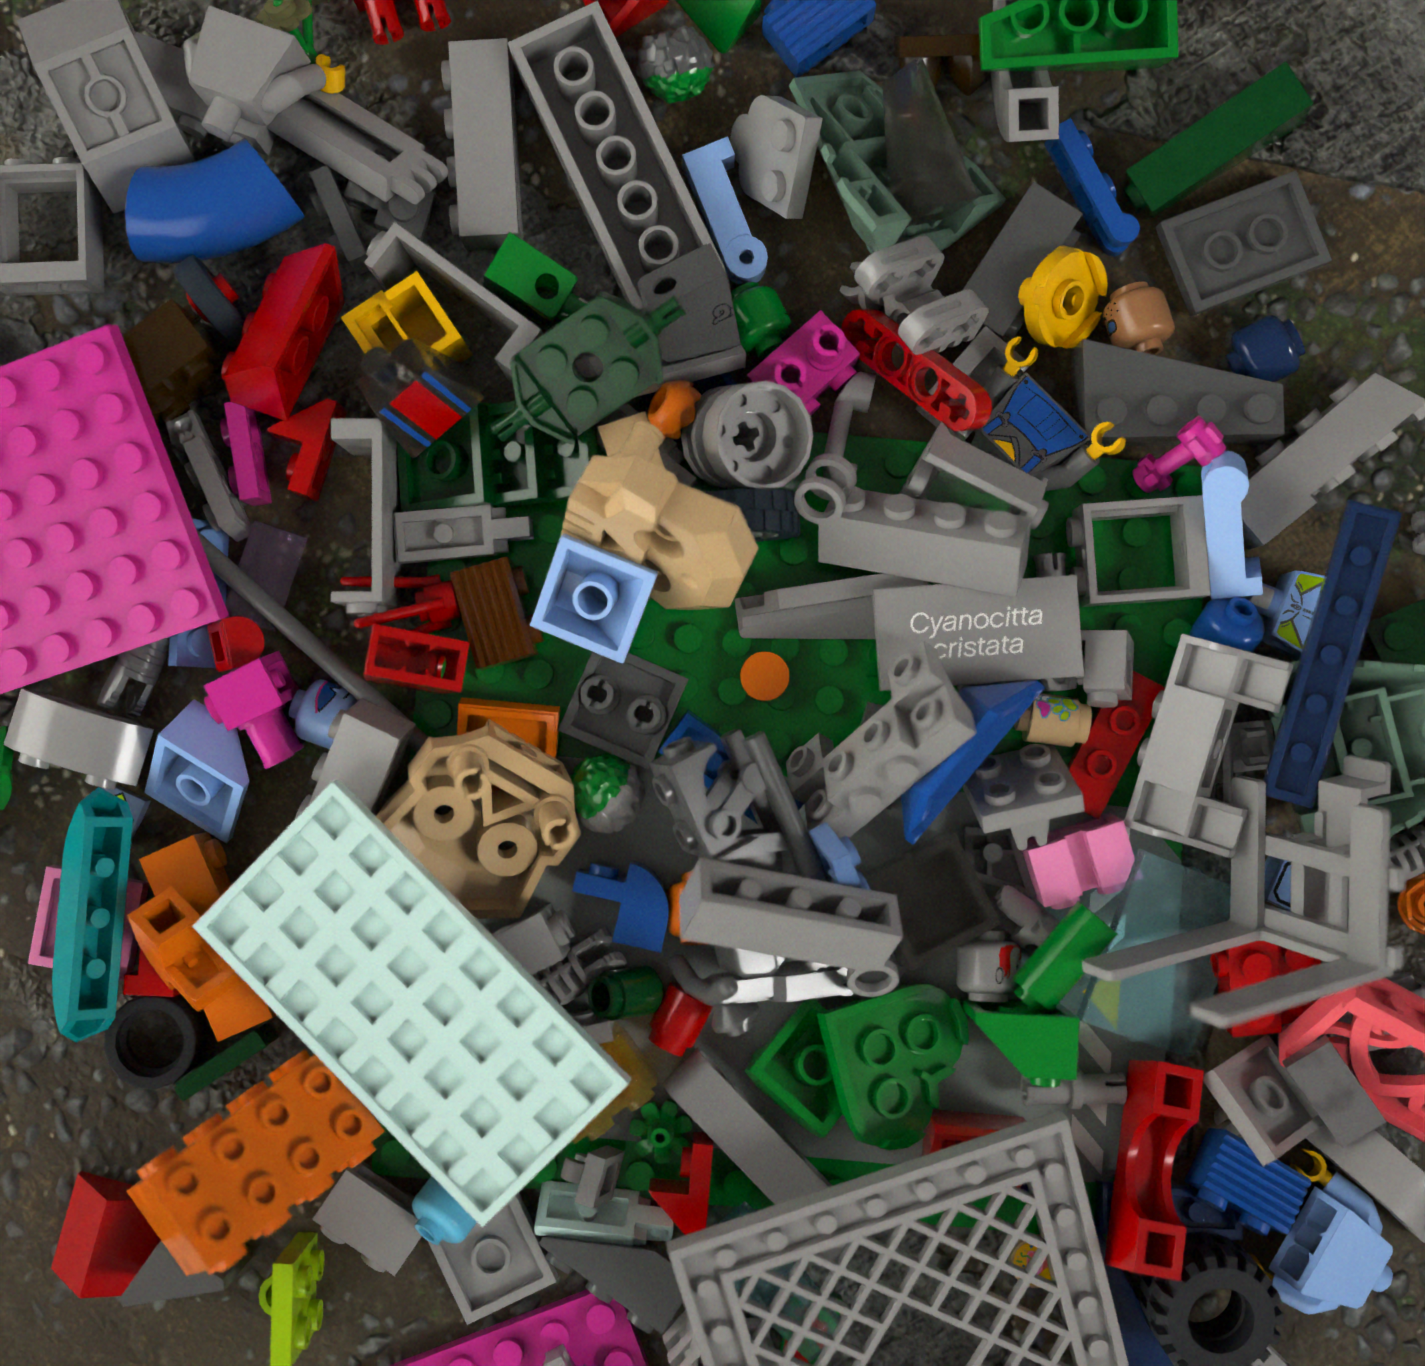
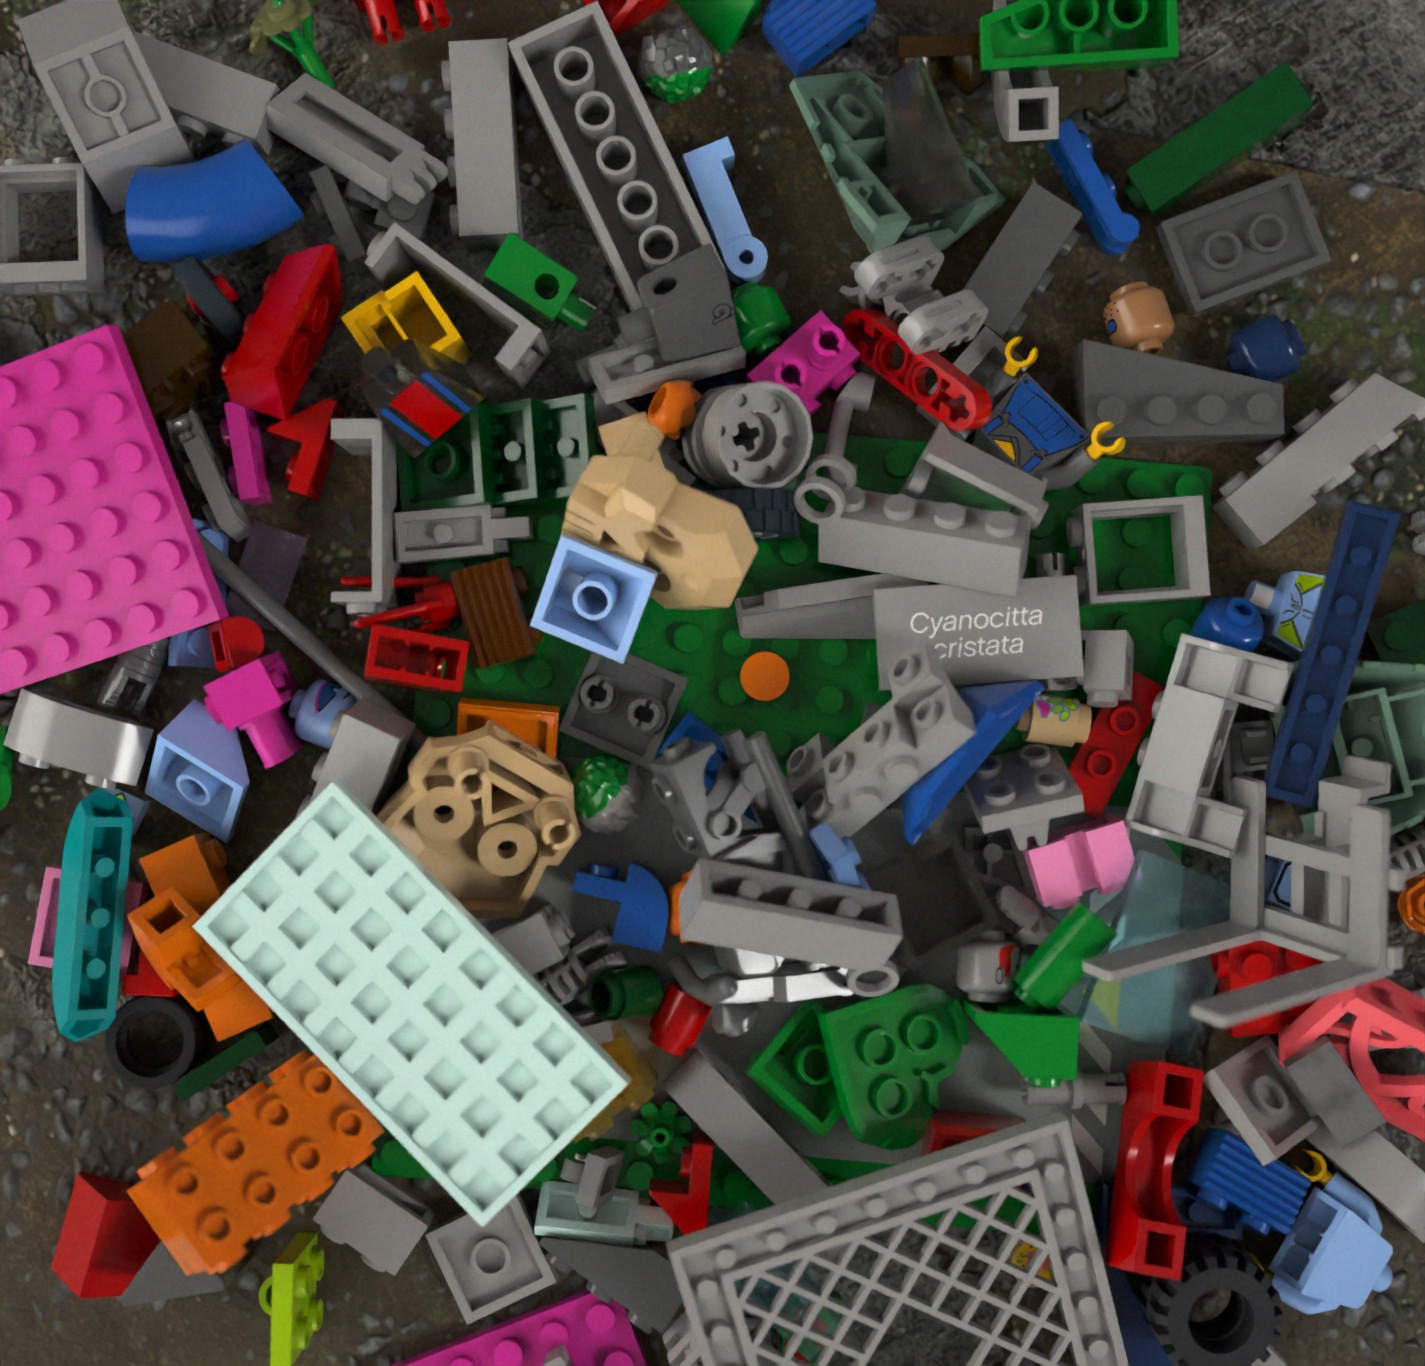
(251, 71): light grey torso -> none
(440, 1215): medium azure head -> none
(563, 401): dark green plate -> none
(776, 153): light grey plate -> none
(1066, 276): yellow plate -> none
(1198, 441): dark pink bar -> none
(1223, 489): light blue leg -> none

